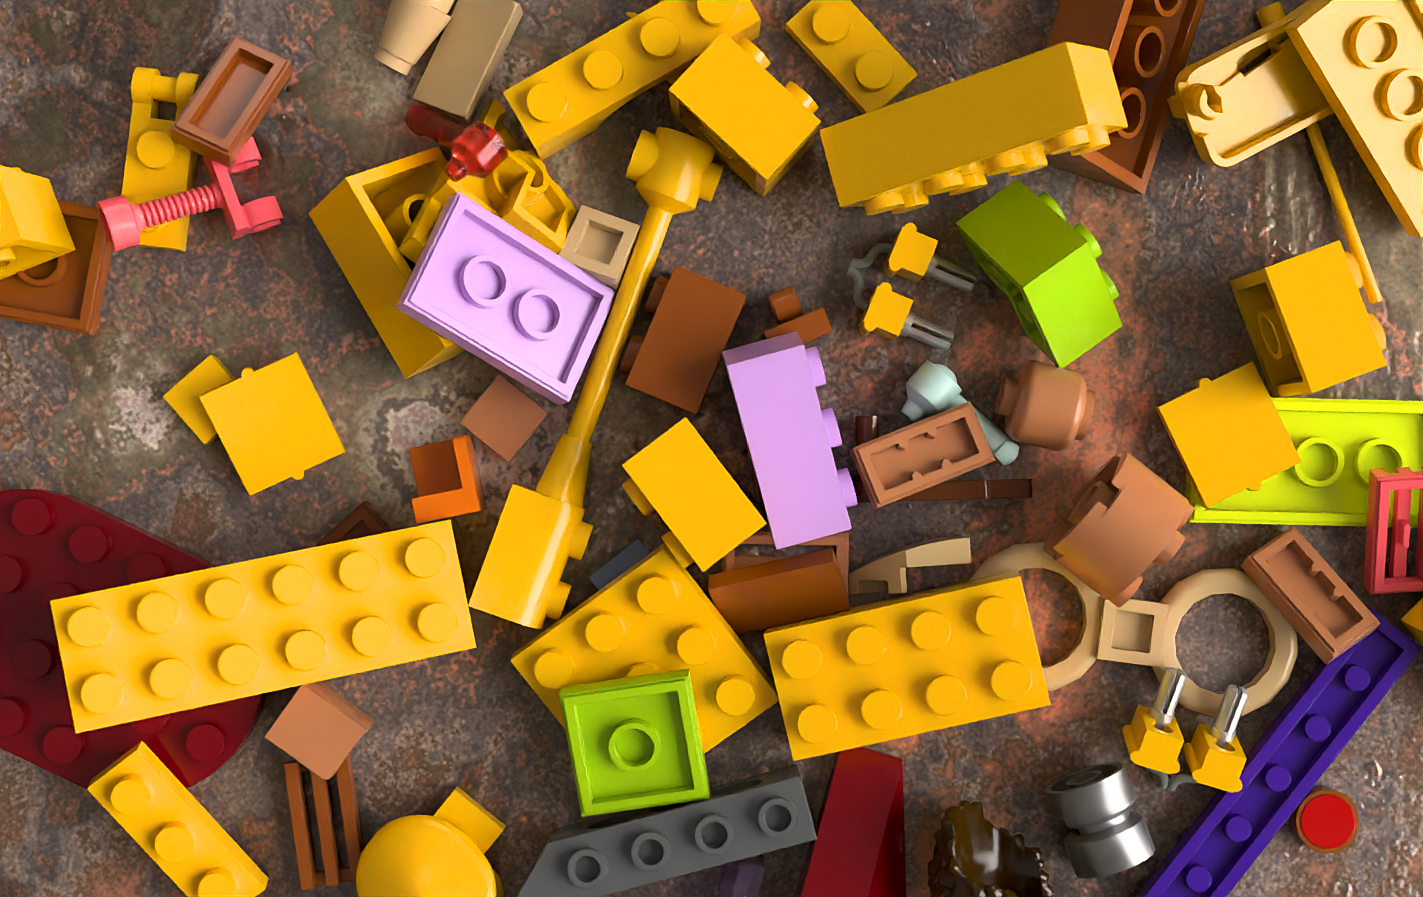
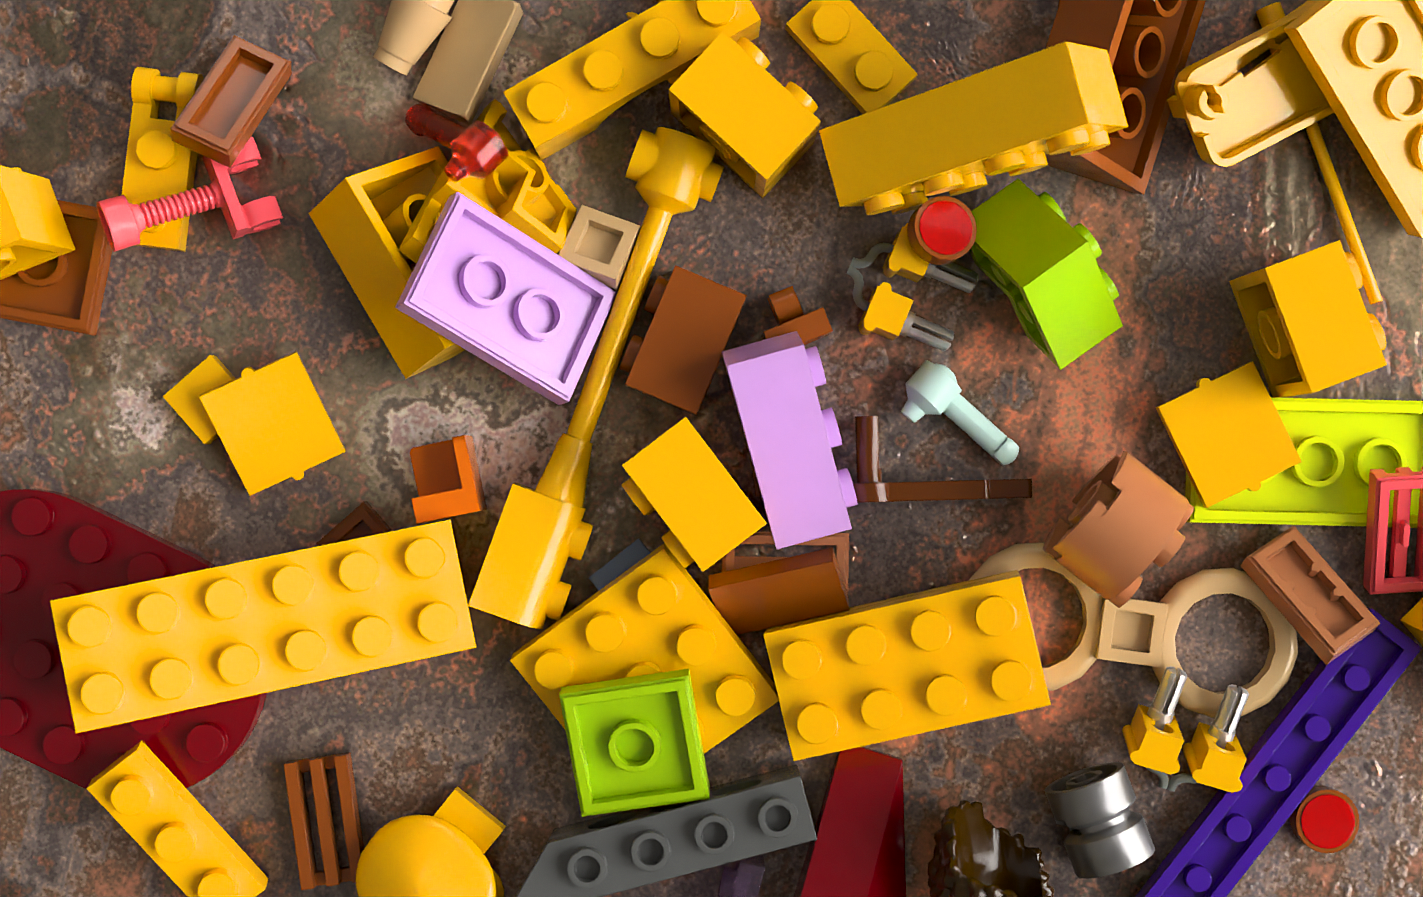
(319, 728): nougat panel -> none
(504, 418): nougat tile -> none
(889, 570): tan slope -> none
(921, 455): nougat plate -> none
(942, 230): none -> red tile
(1045, 405): nougat head -> none

